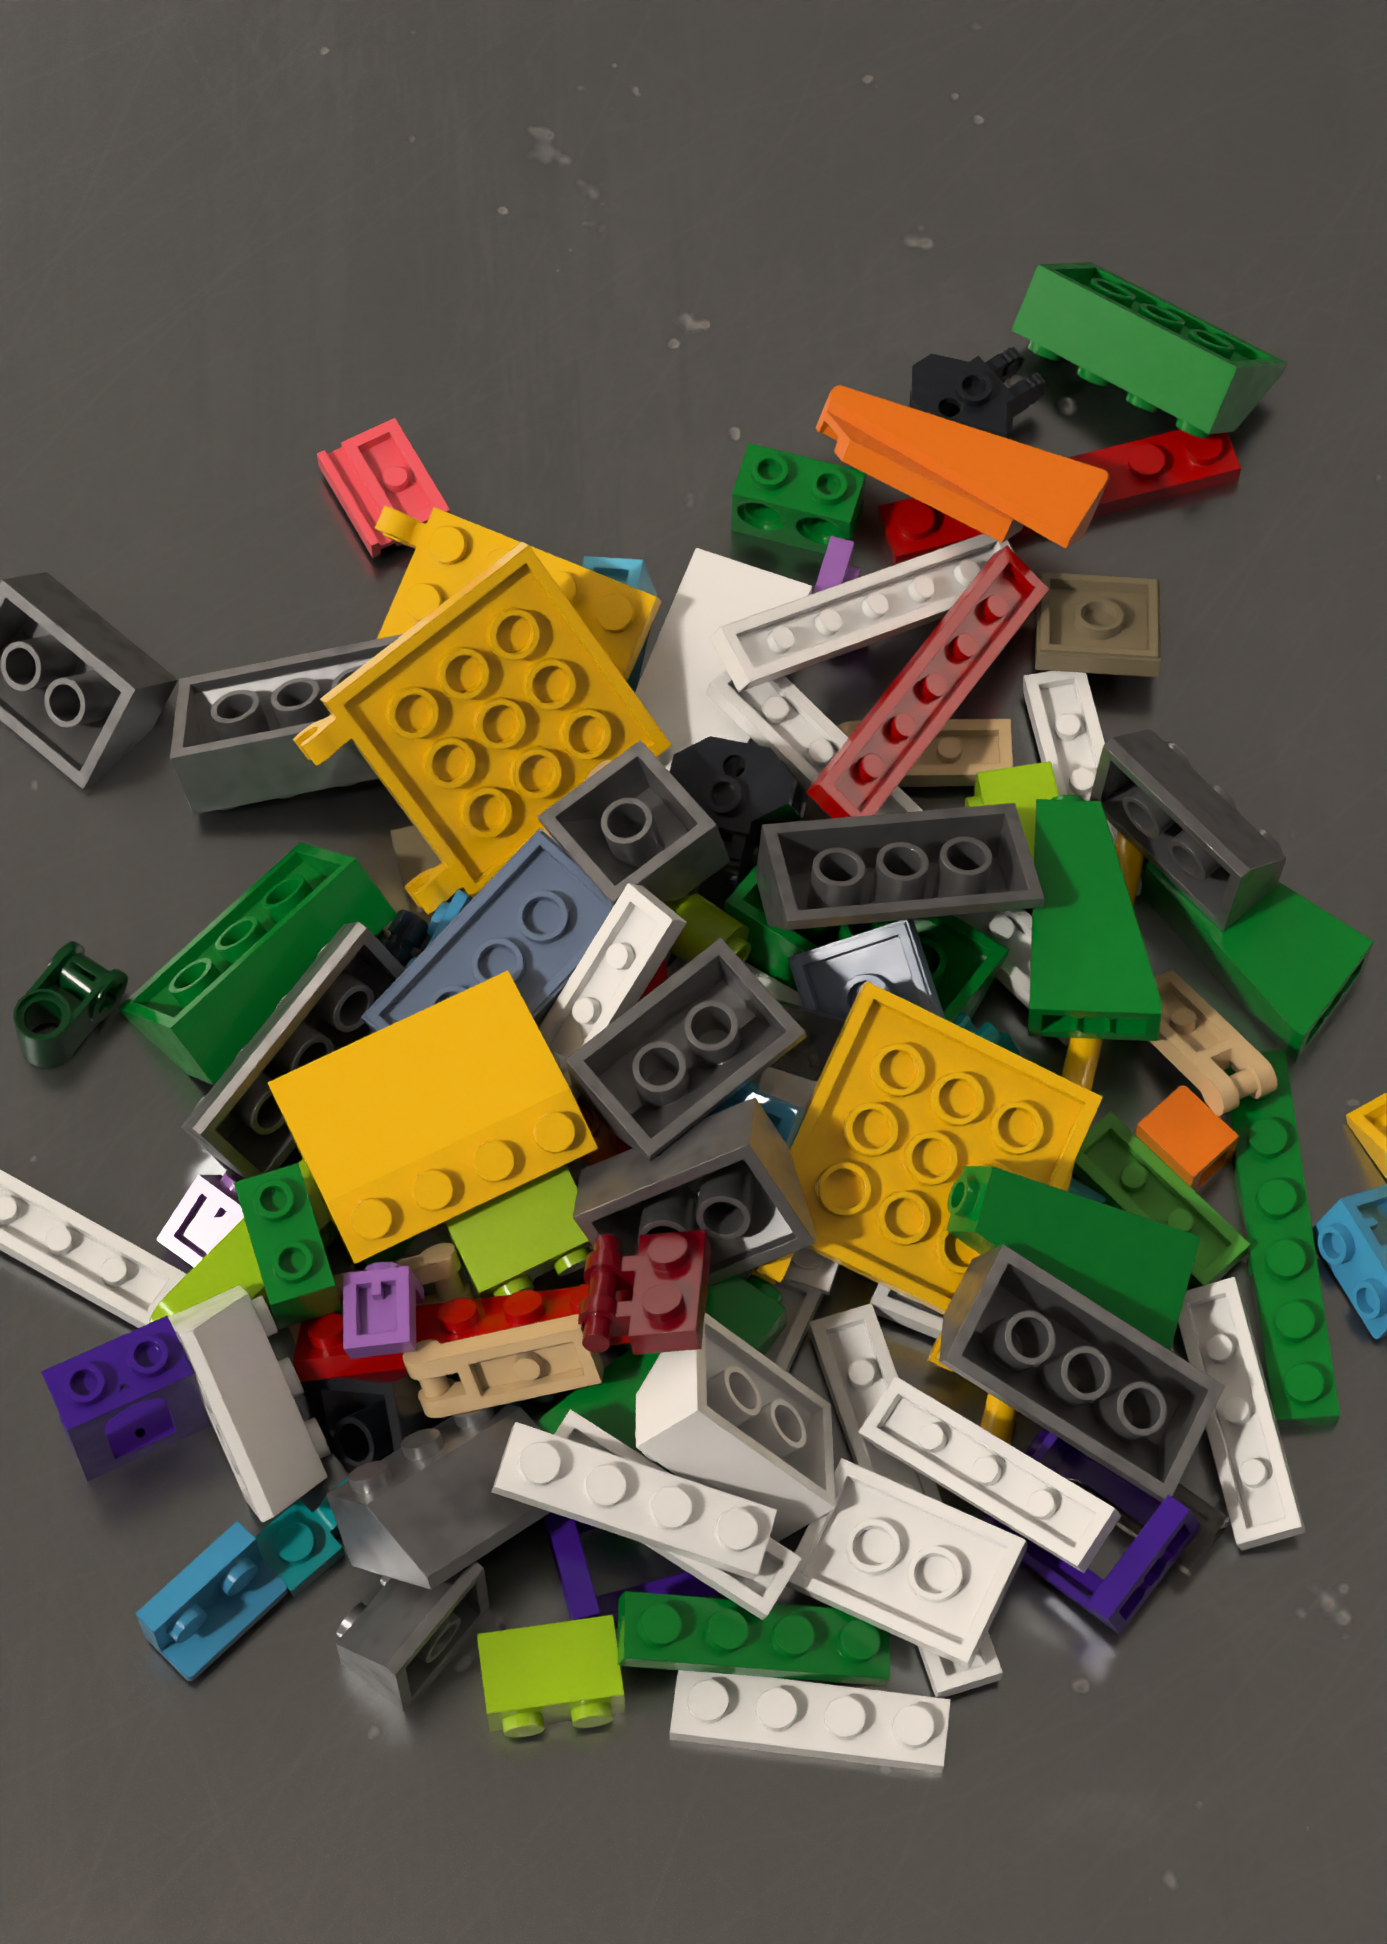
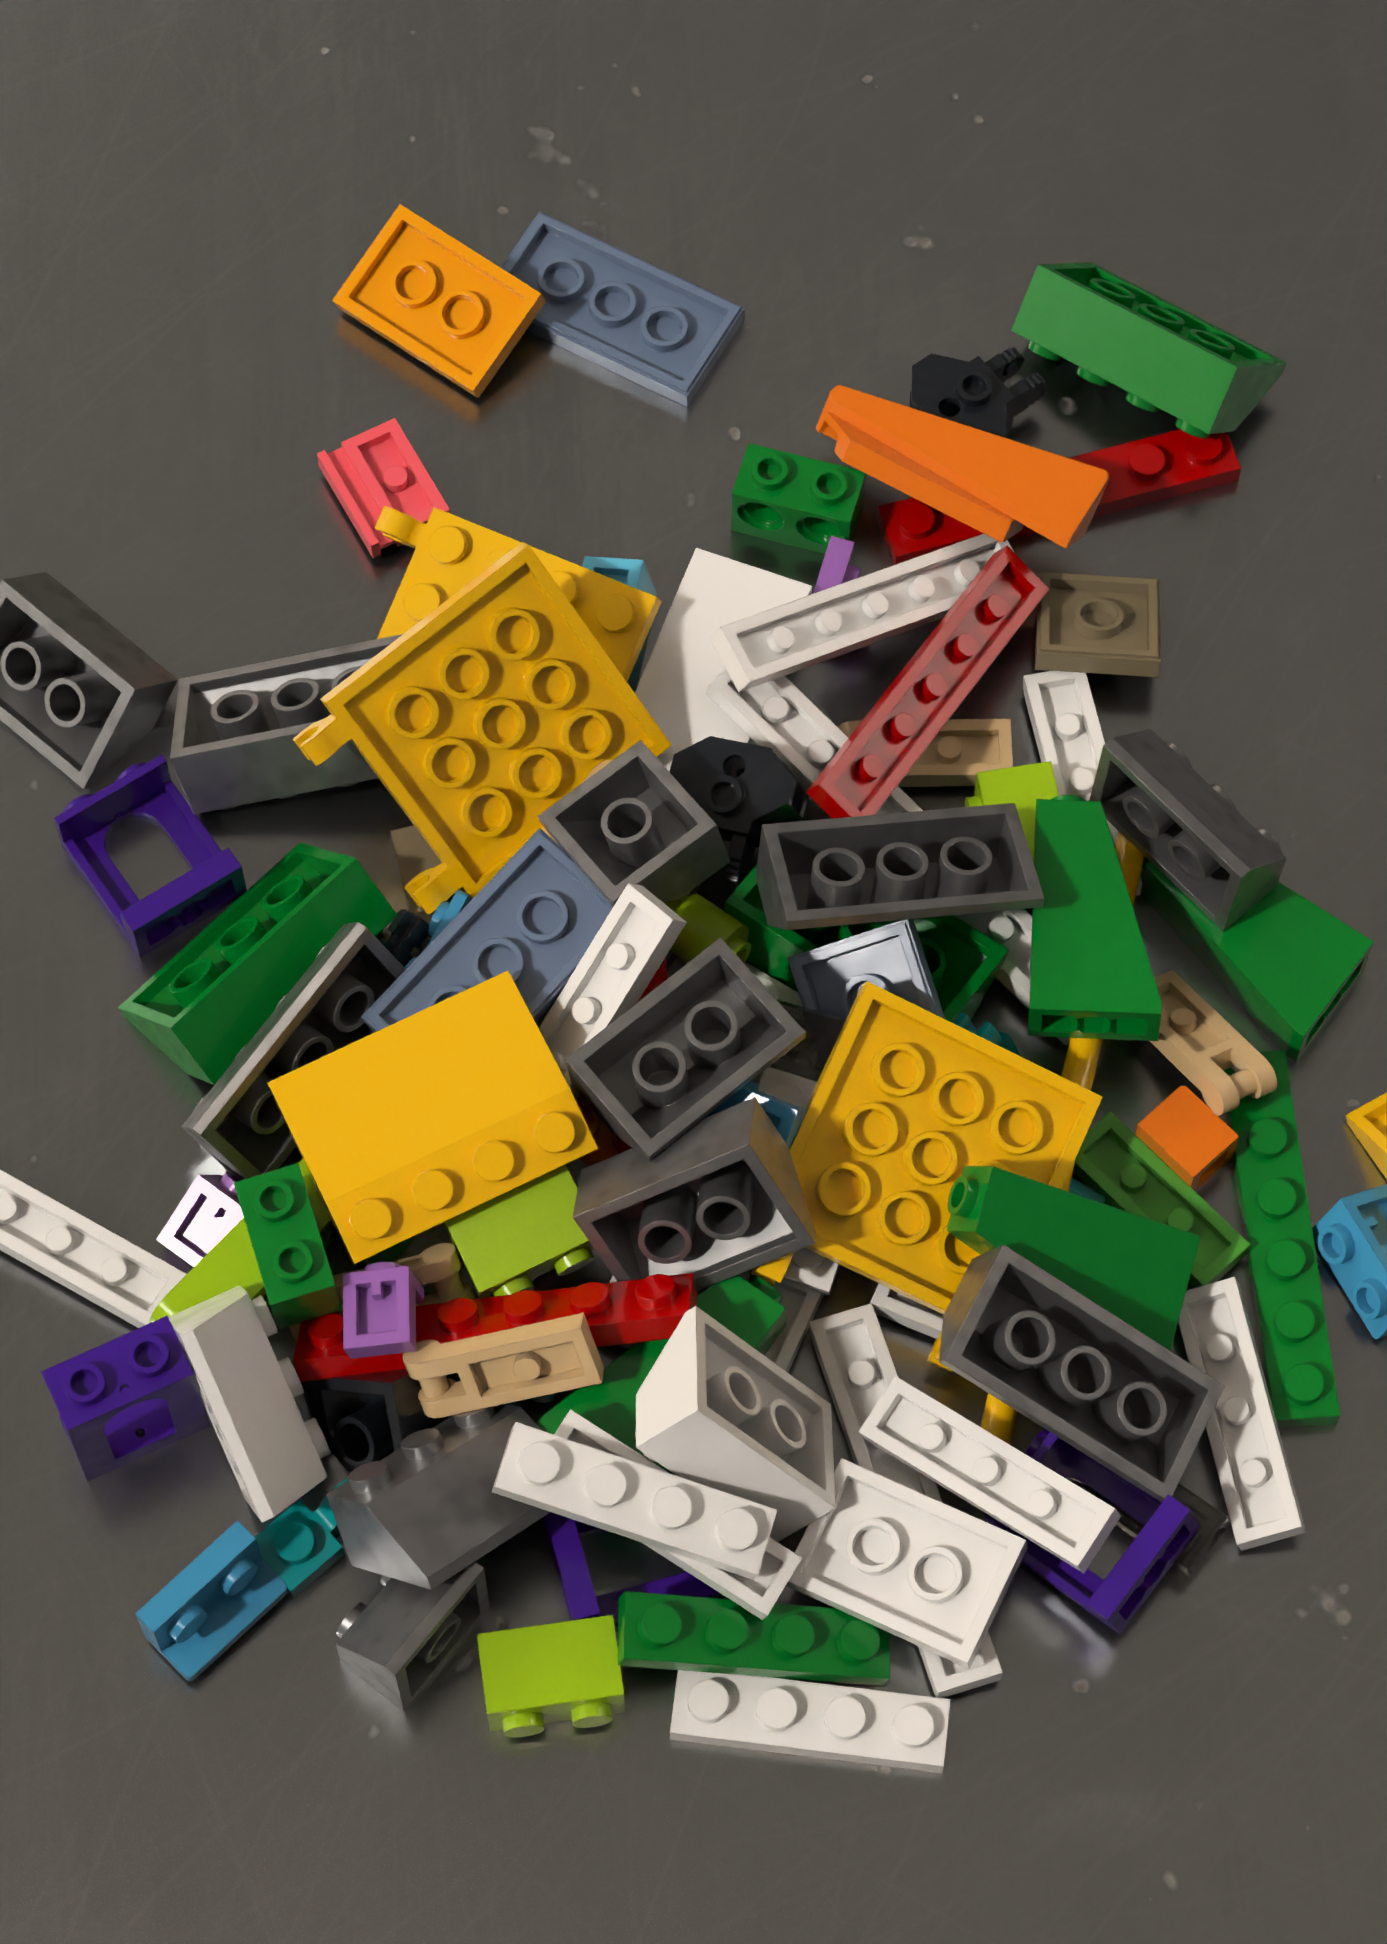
(71, 994): dark green piece -> none
(177, 906): none -> dark purple panel
(439, 301): none -> light orange plate
(622, 309): none -> sand blue tile
(667, 1288): dark red plate -> none

